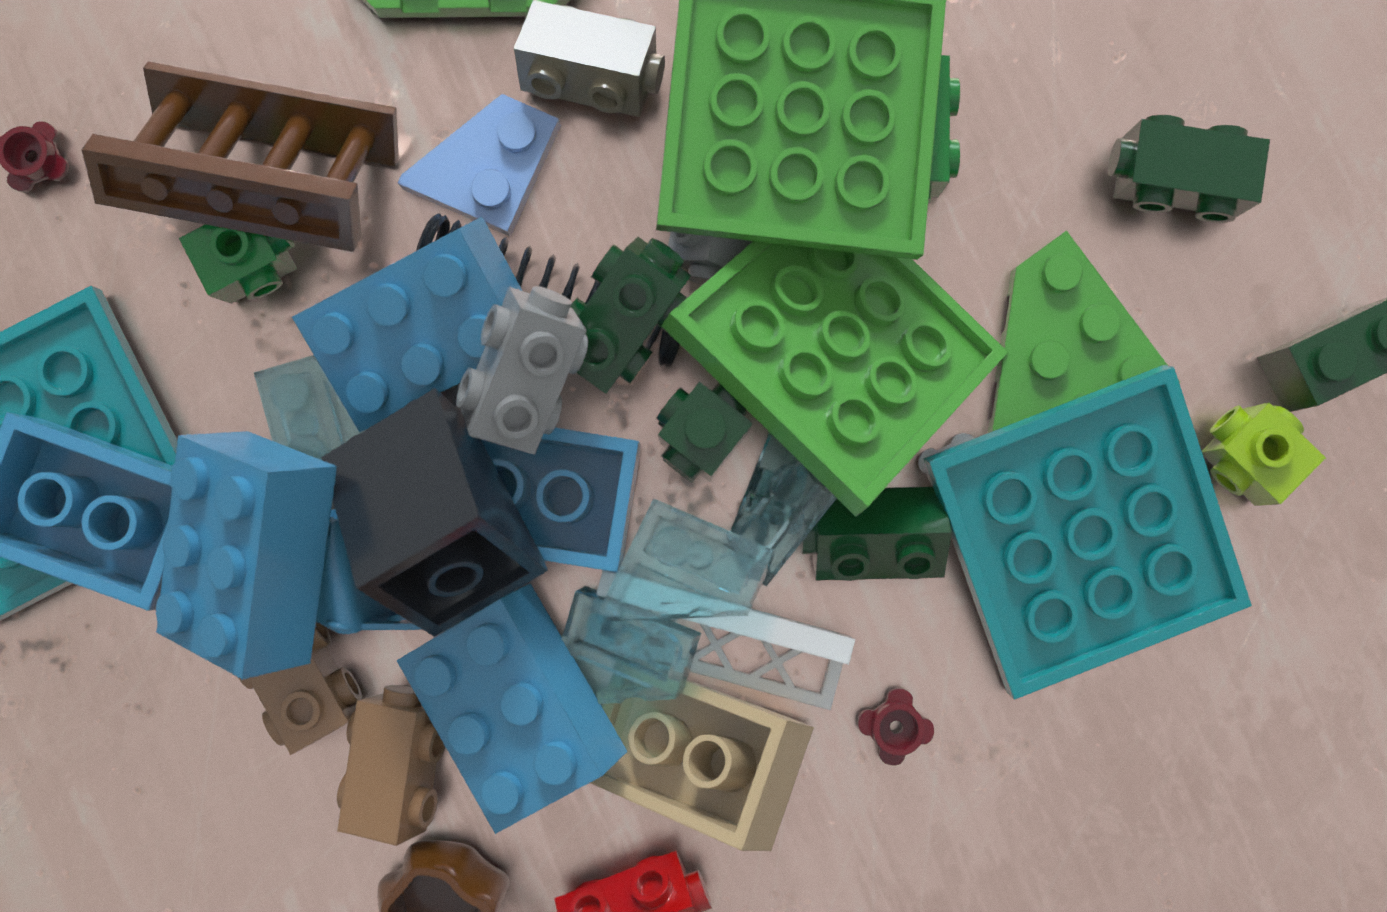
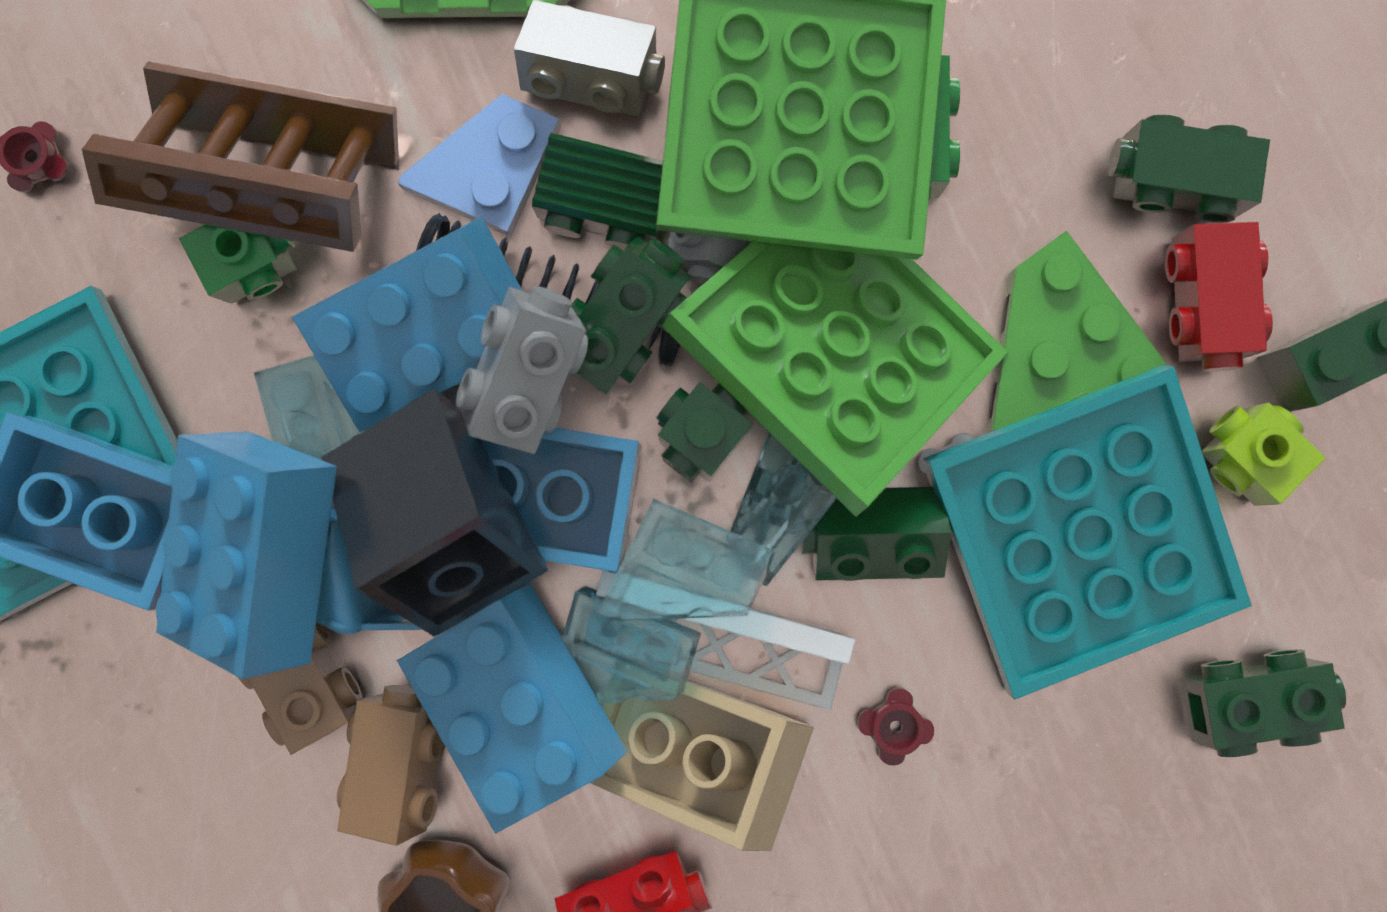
(597, 191): none -> dark green brick
(1219, 294): none -> red brick
(1280, 701): none -> dark green brick

